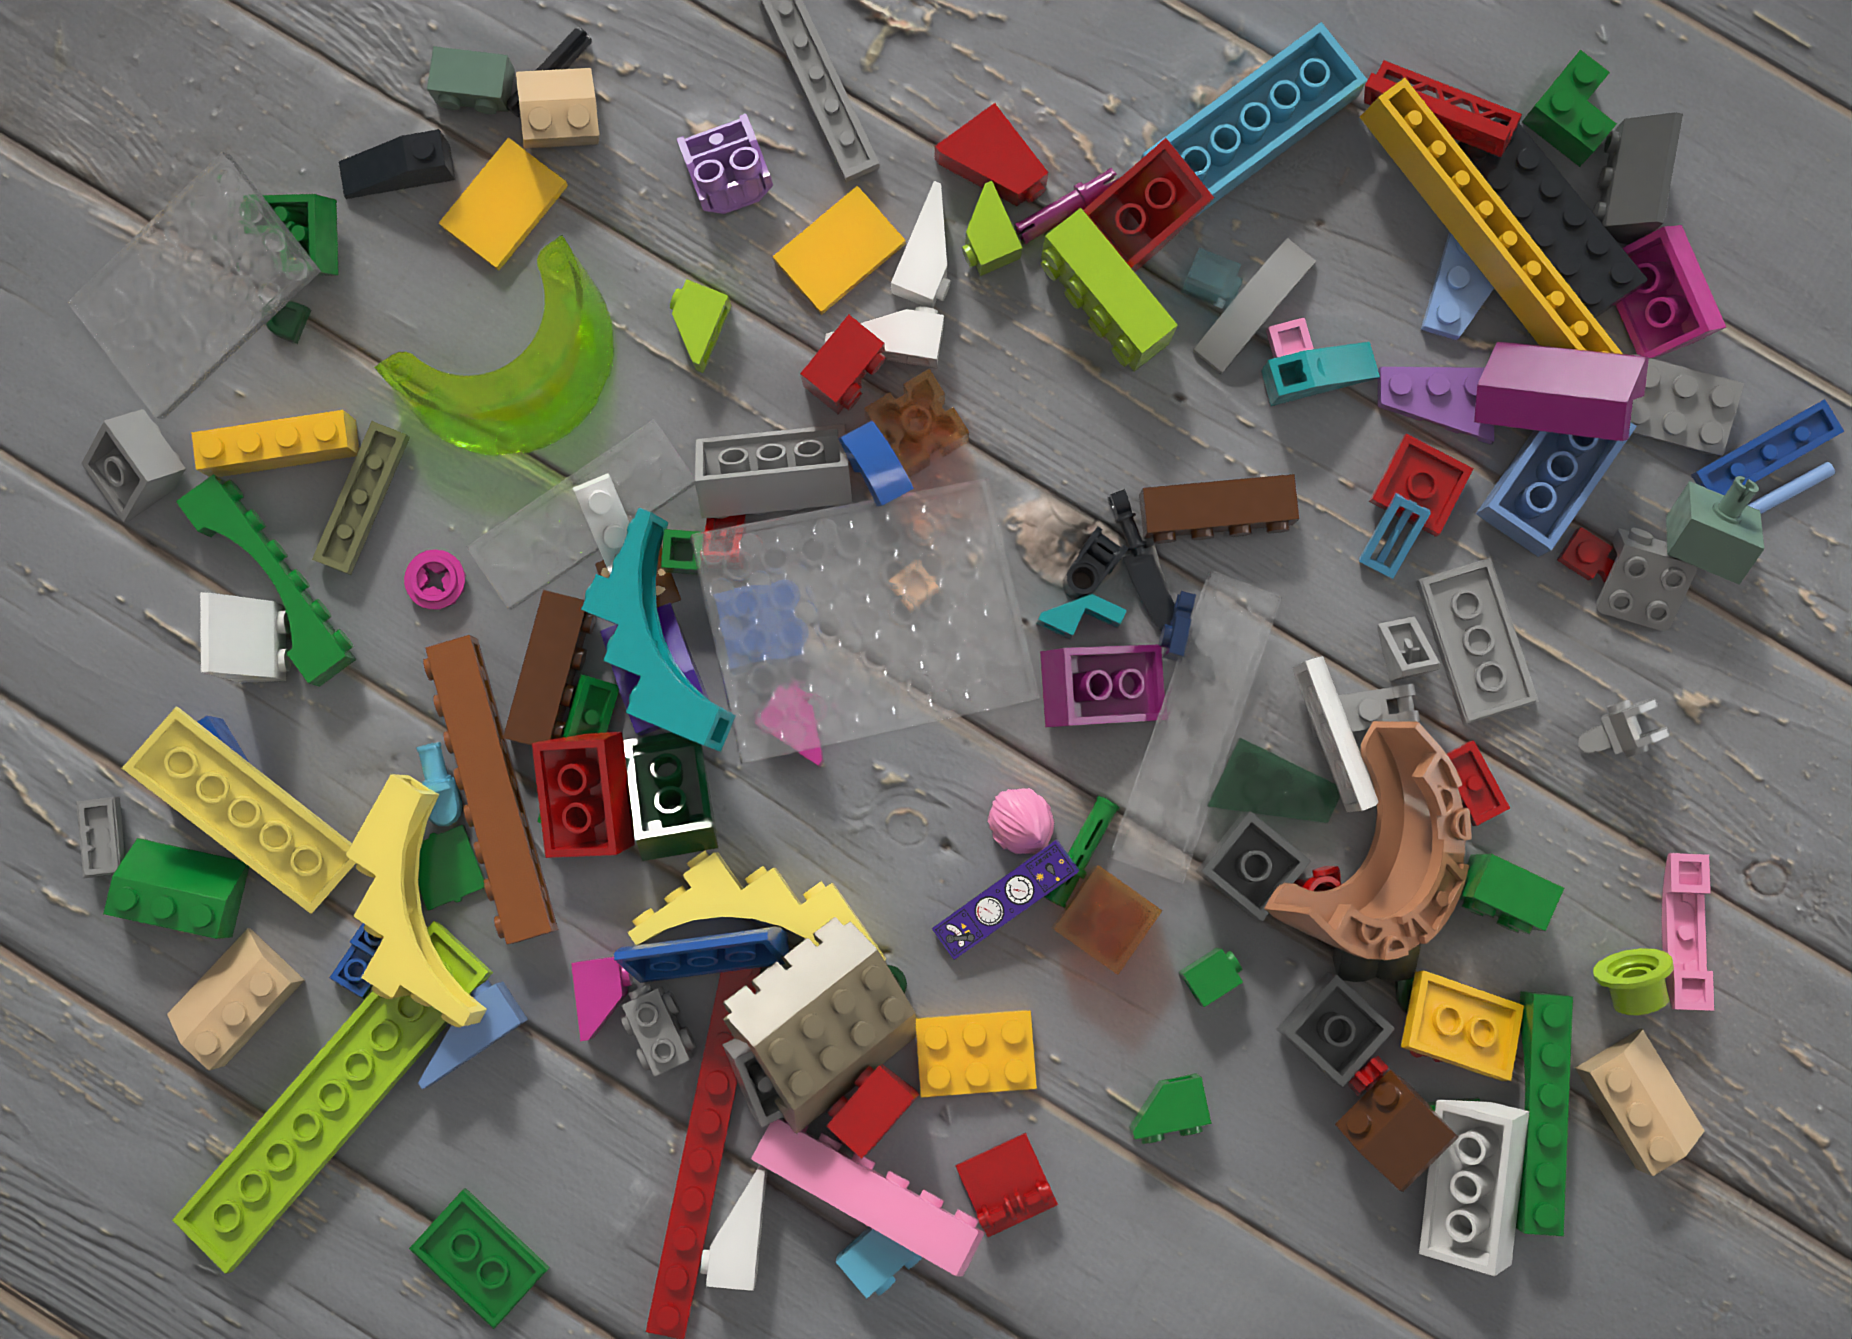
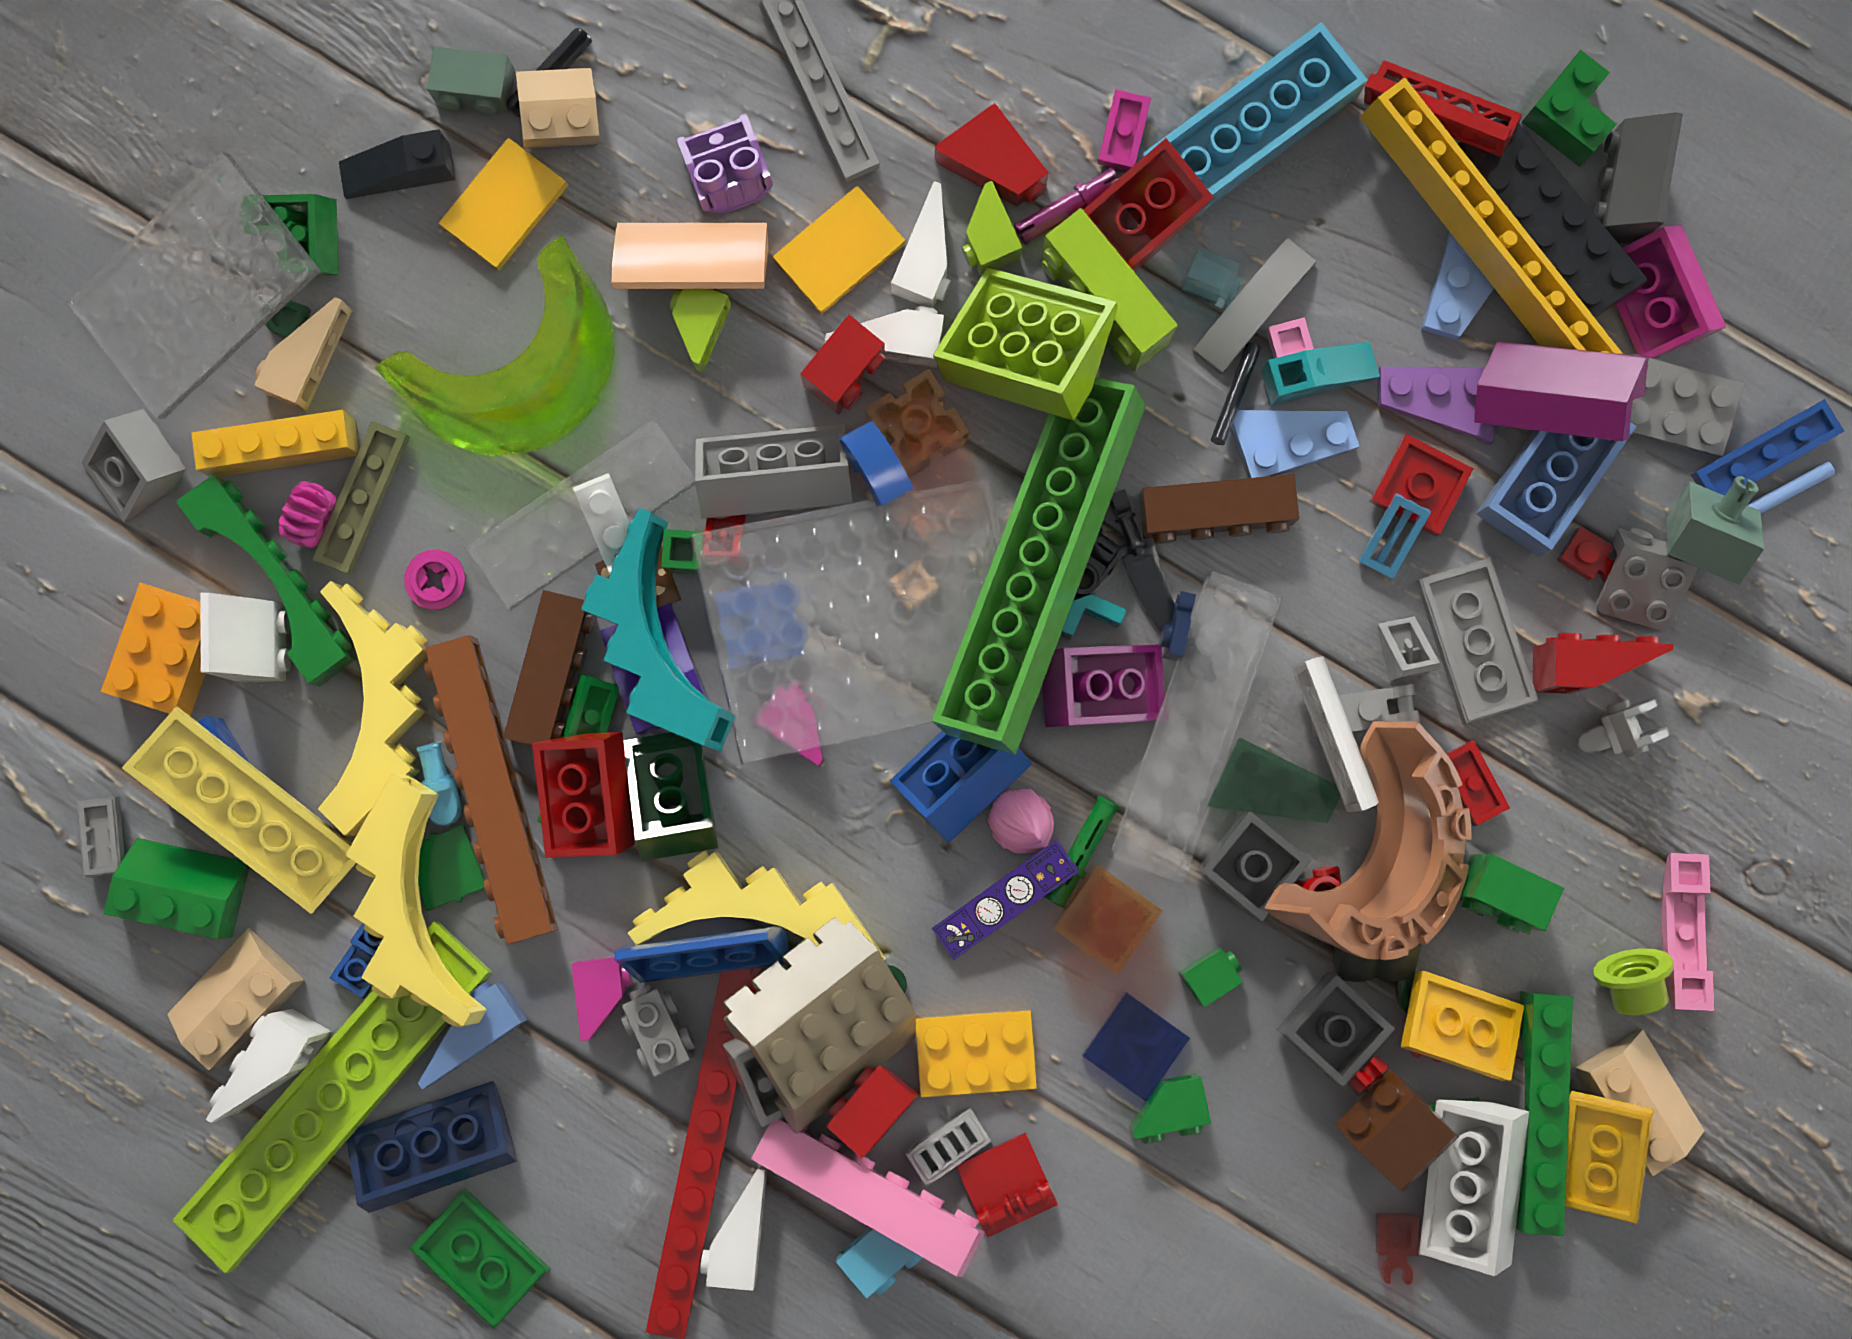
(158, 652): none -> light orange brick
(279, 1051): none -> white slope
(300, 360): none -> tan slope
(306, 514): none -> dark pink gear
(388, 709): none -> light yellow arch
(430, 1147): none -> dark blue slope
(690, 256): none -> light nougat slope
(927, 1143): none -> light grey slope
(956, 781): none -> blue slope
(1027, 342): none -> lime slope
(1038, 569): none -> bright green brick
(1124, 130): none -> dark pink plate
(1135, 1046): none -> clear blue tile
(1235, 393): none -> black bar
(1290, 439): none -> light blue wing
(1397, 1239): none -> clear red plate
(1574, 665): none -> red slope
(1606, 1156): none -> yellow tile

